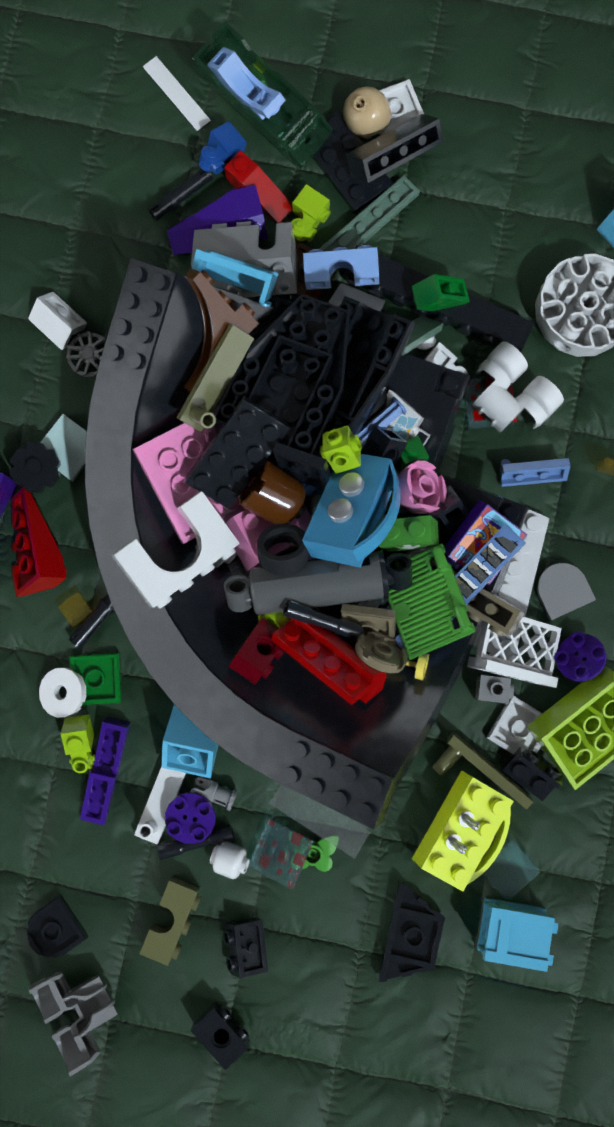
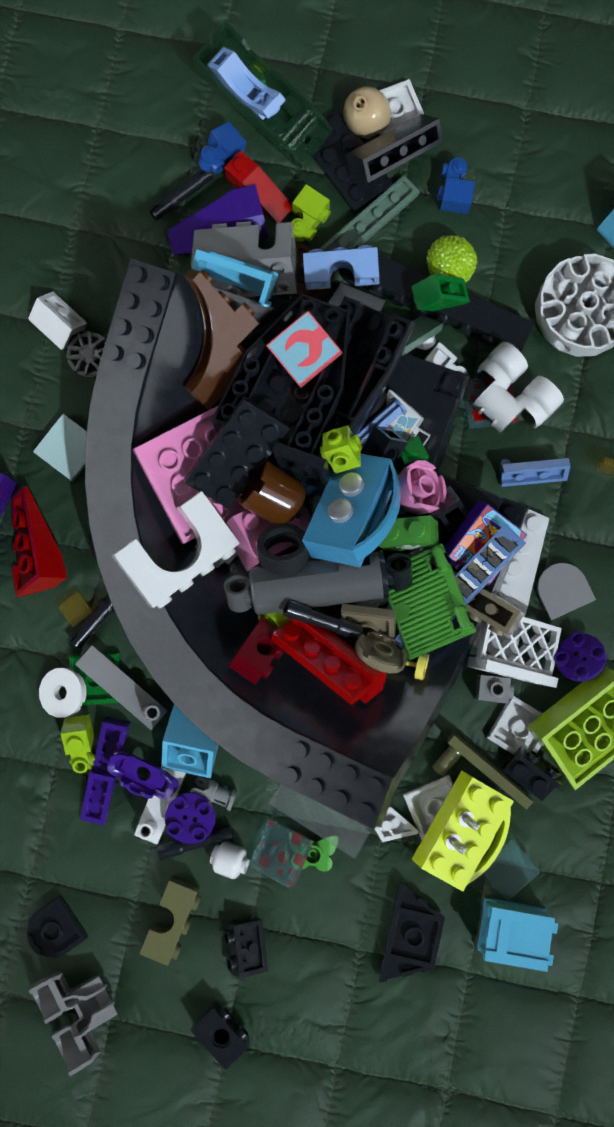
(35, 467): black plant -> none
(121, 687): none -> light grey piece
(125, 767): none -> dark purple piece
(176, 93): white sticker -> none
(215, 378): olive piece -> none
(304, 349): none -> tile
(394, 827): none -> white piece
(426, 801): none -> white tile
(452, 257): none -> lime hair
(456, 193): none -> blue brick

